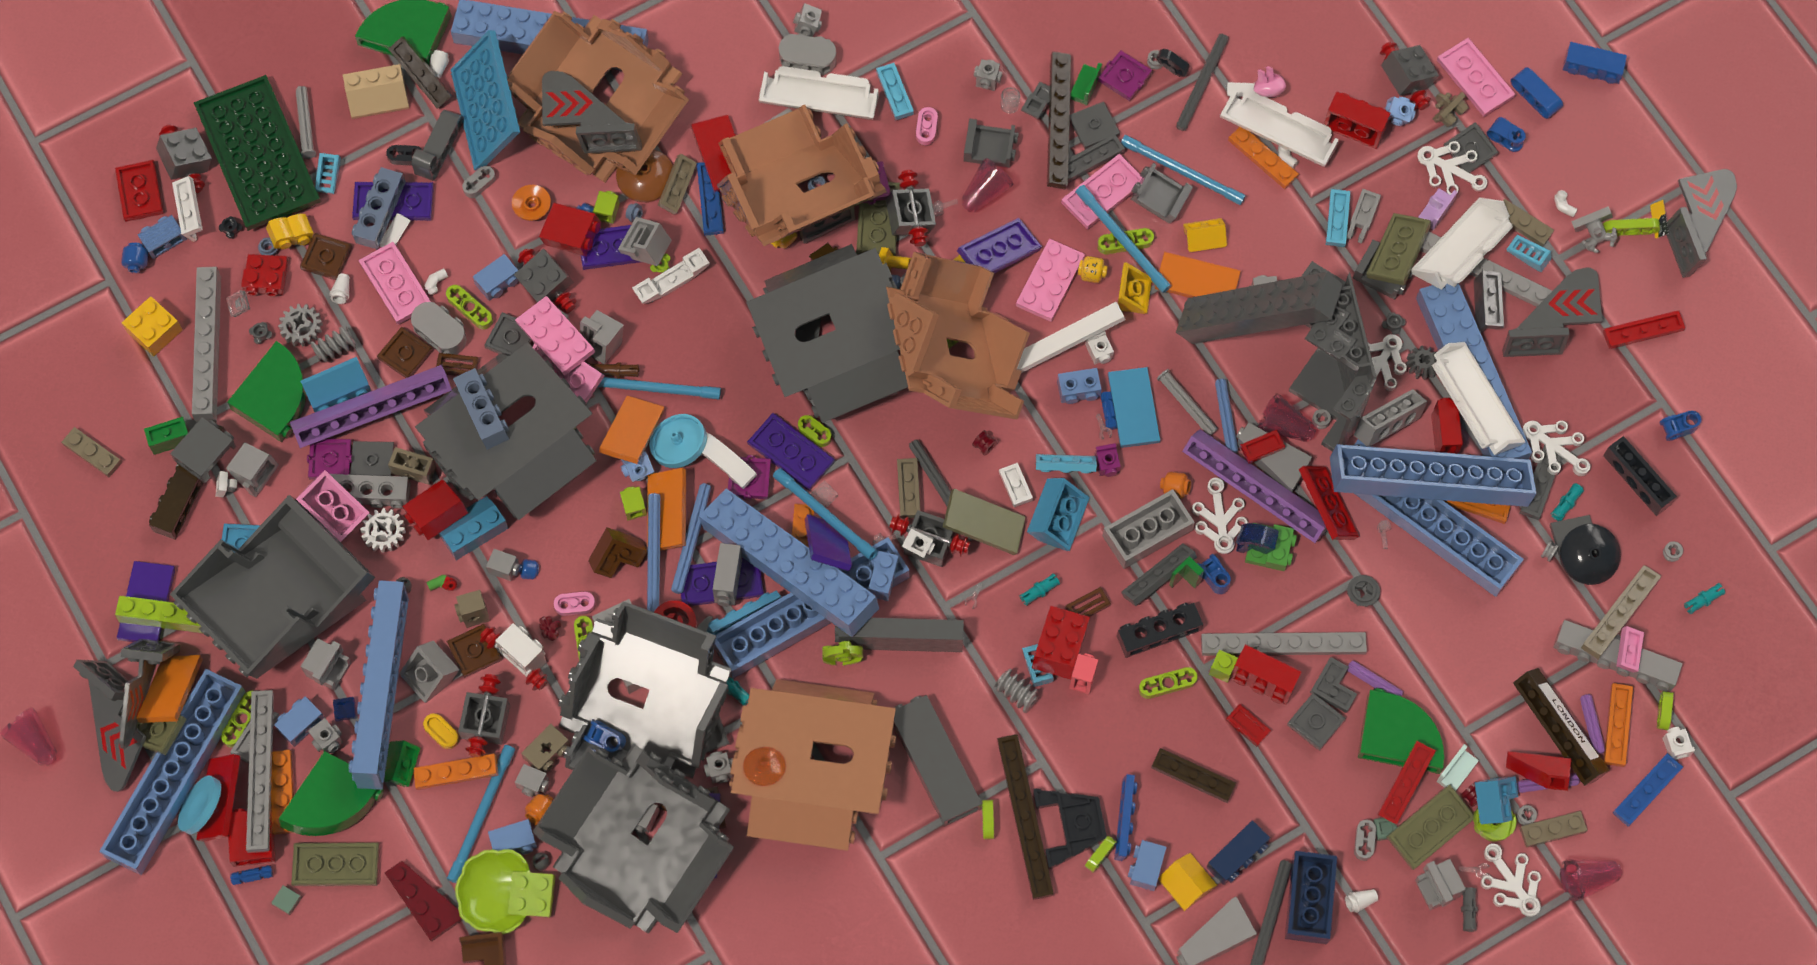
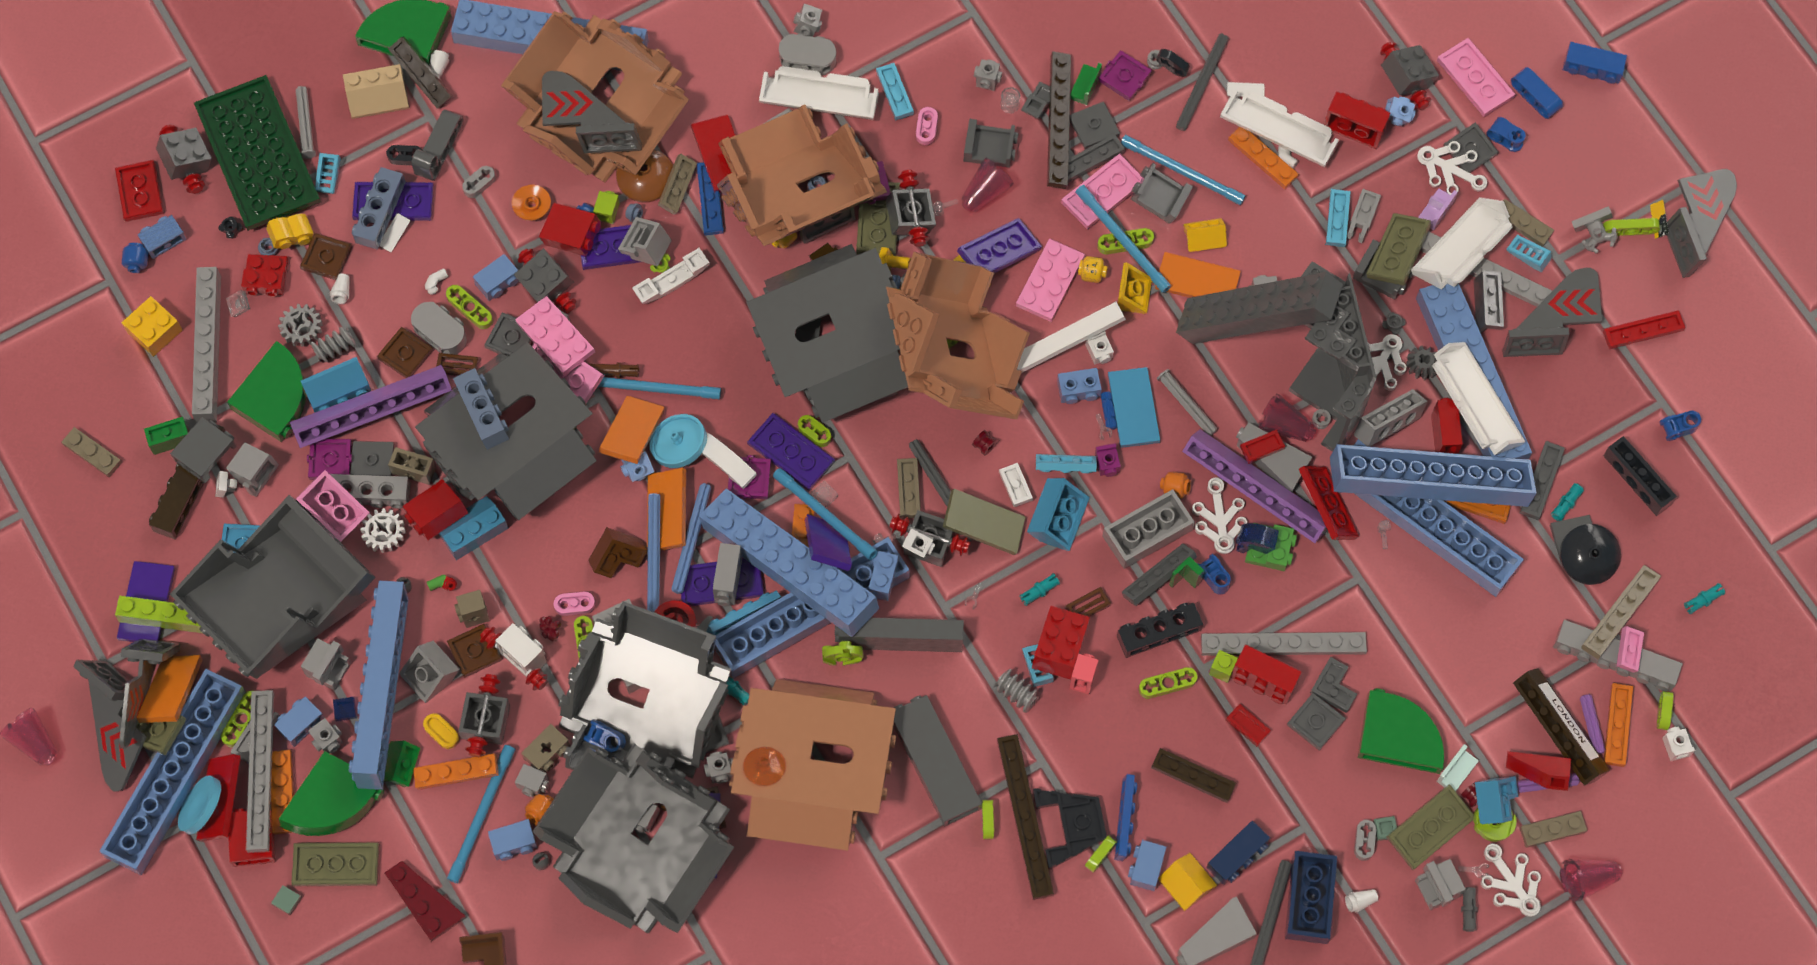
(187, 207): white panel -> none
(251, 875): blue axle -> none
(260, 327): dark grey plate -> none
(394, 281): bright pink plate -> none
(485, 100): dark azure plate -> none
(500, 891): lime animal -> none
(503, 565): light grey brick -> none
(529, 569): blue piece -> none
(602, 334): light grey plate -> none
(633, 503): lime brick -> none
(1226, 415): medium blue axle -> none
(1269, 83): bright pink piece -> none
(1358, 583): dark grey gear -> none
(1372, 679): medium lavender axle -> none
(1406, 782): red plate -> none
(1456, 103): dark tan hips -> none
(1531, 810): light grey bush -> none
(1549, 551): light grey bush -> none
(1554, 445): white plant -> none
(1562, 205): white arm -> none
(1647, 790): blue plate -> none
(1666, 552): light grey bush -> none

